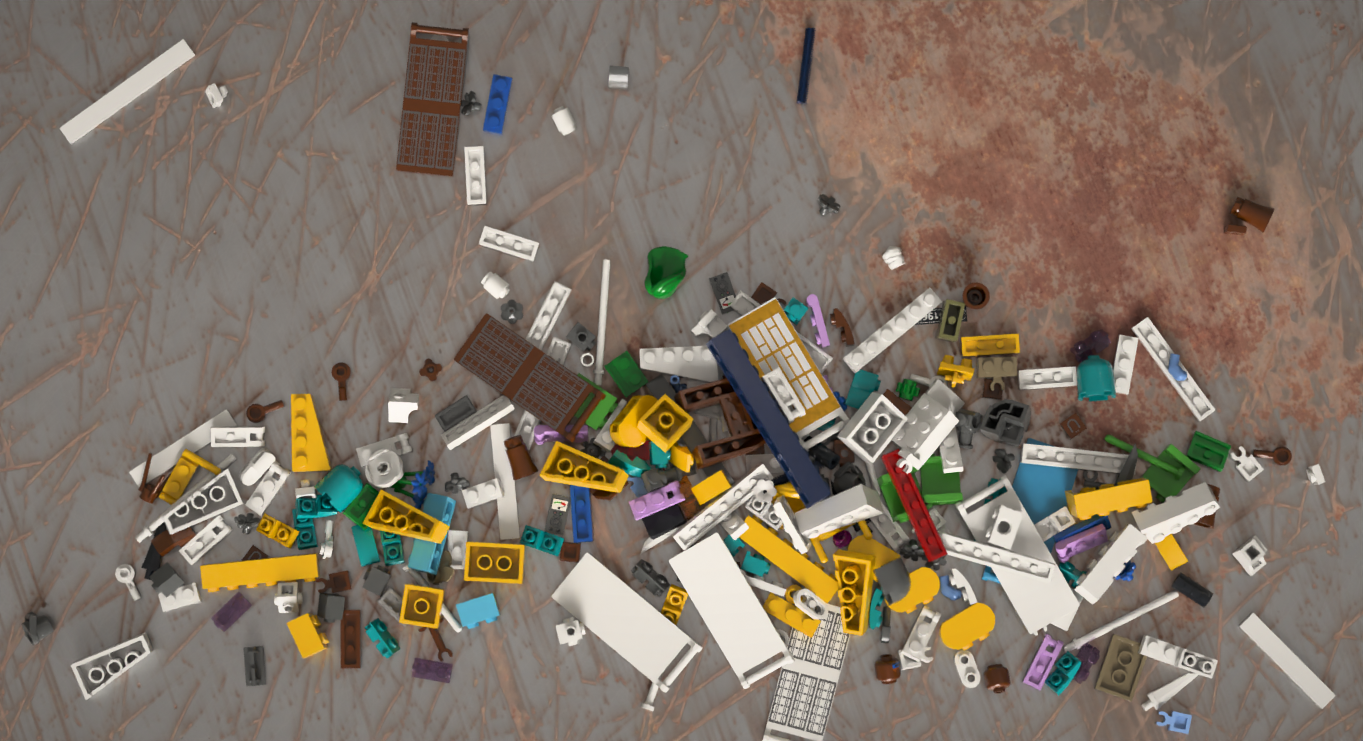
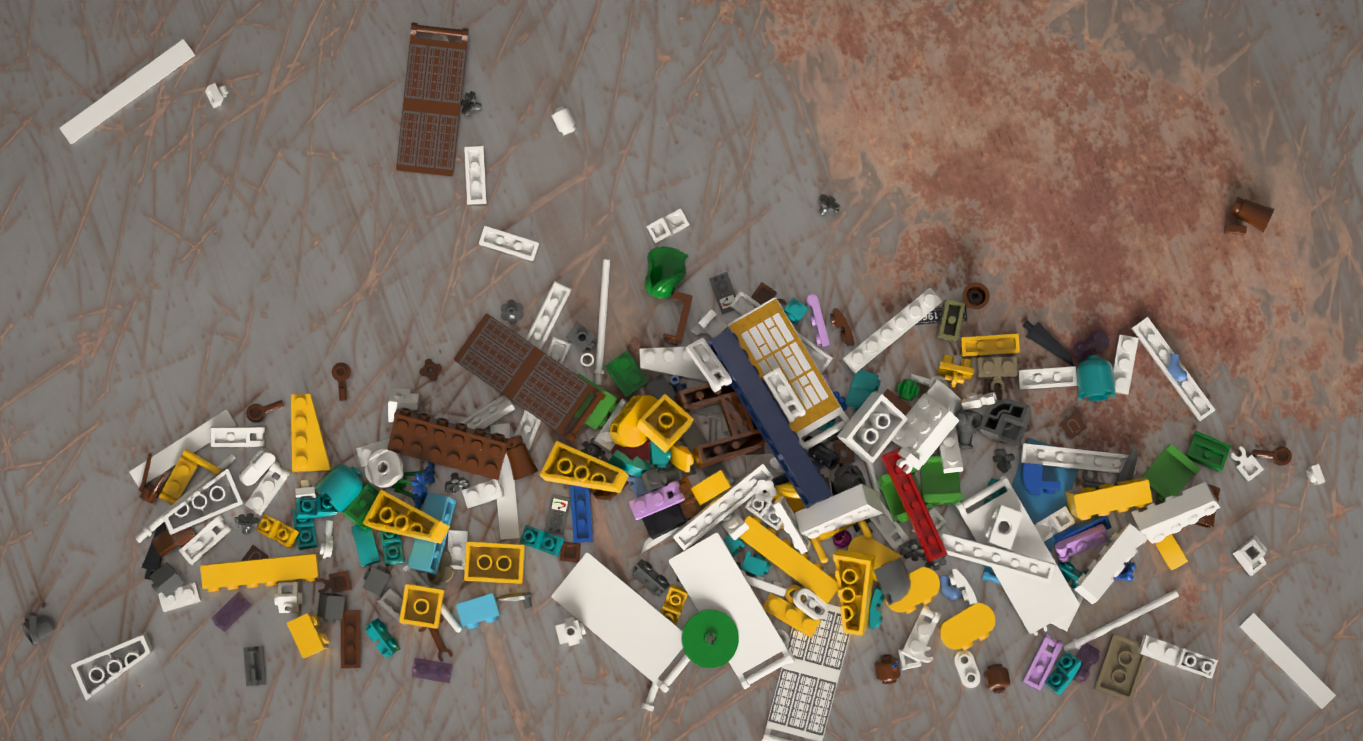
(125, 574): white plate -> none
(448, 443): none -> reddish brown bracket
(455, 413): dark grey tile -> none
(495, 285): white brick -> none
(497, 104): blue plate -> none
(525, 596): none -> dark grey bar
(544, 434): lavender plate -> none
(618, 77): brick -> none
(668, 225): none -> white slope
(686, 300): none -> reddish brown panel
(695, 635): none -> green piece
(709, 364): none -> white plate
(806, 59): dark blue axle -> none
(885, 633): dark grey bar -> none
(893, 257): white arm -> none
(976, 400): none -> white plate
(1032, 480): none -> blue brick
(1046, 340): none -> black bar
(1147, 457): bright green bar -> none
(1166, 692): white bar -> none
(1177, 721): light blue plate -> none
(1192, 589): black axle -> none

